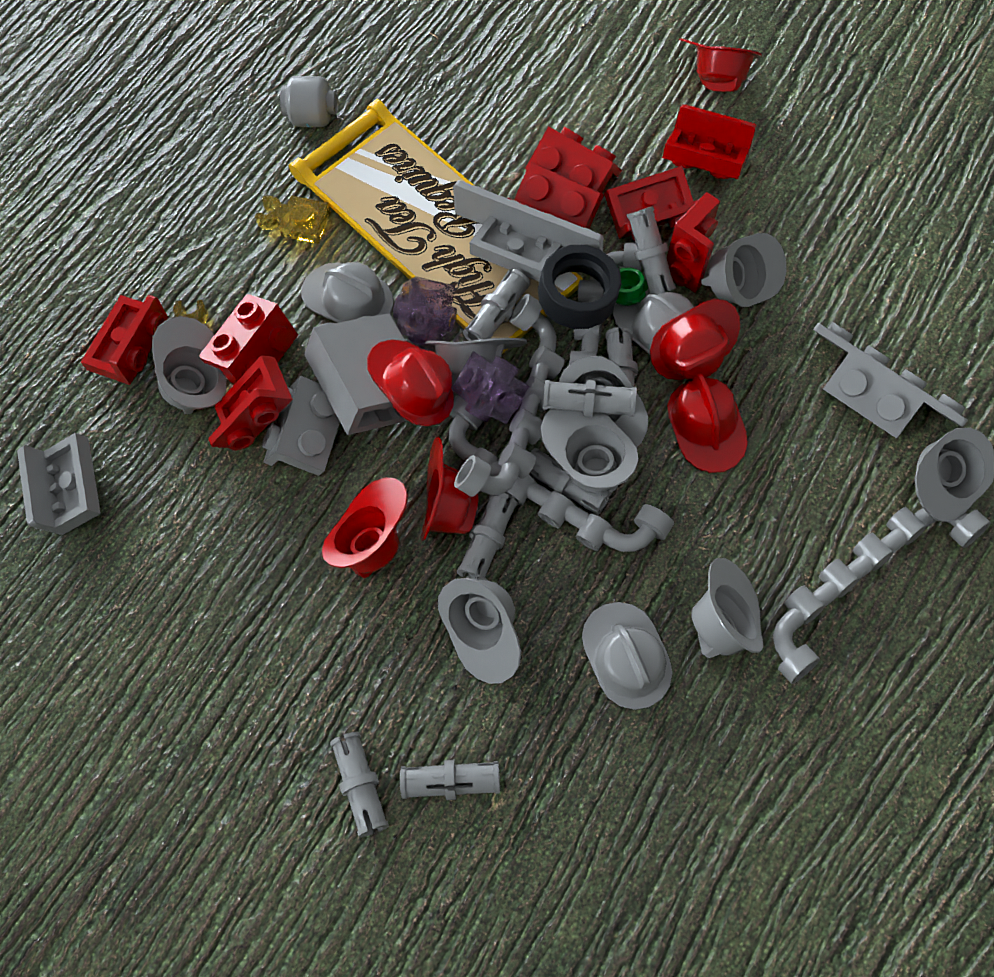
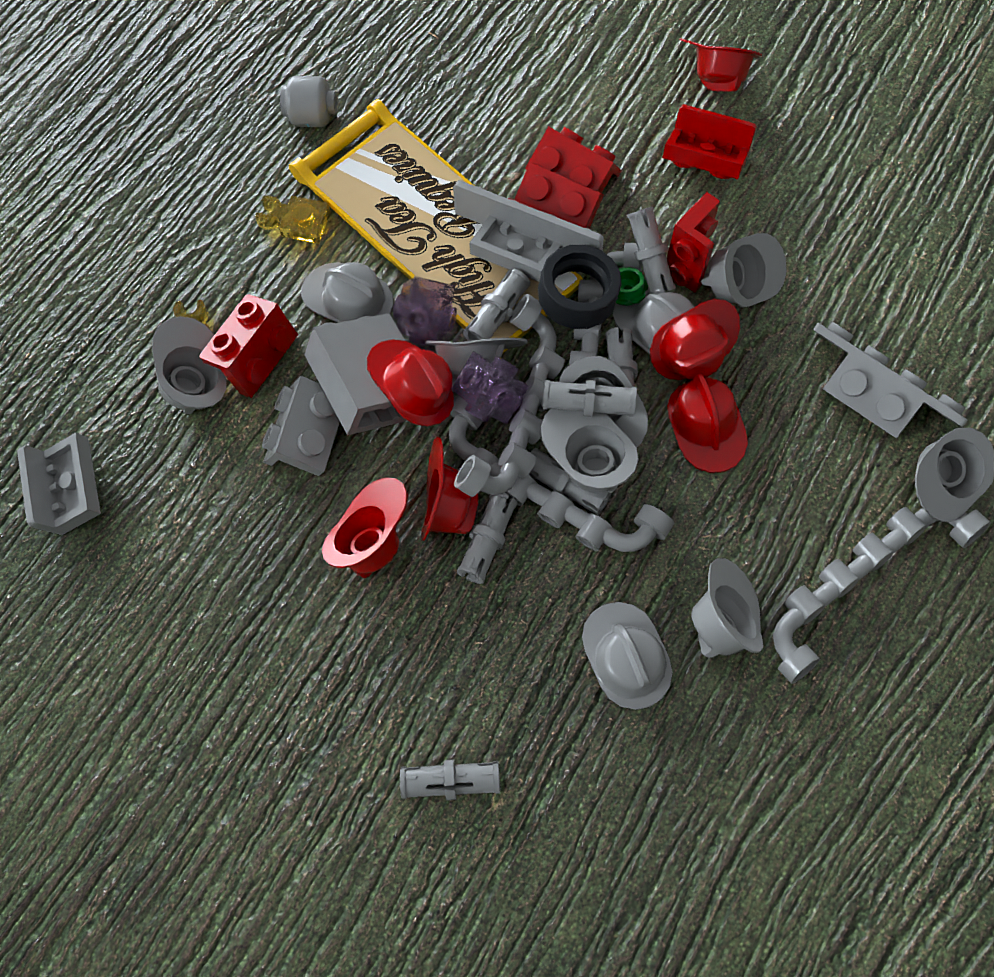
(125, 339): red bracket -> none
(251, 405): red bracket -> none
(359, 784): light grey pin -> none
(481, 627): light grey piece -> none
(664, 191): red bracket -> none

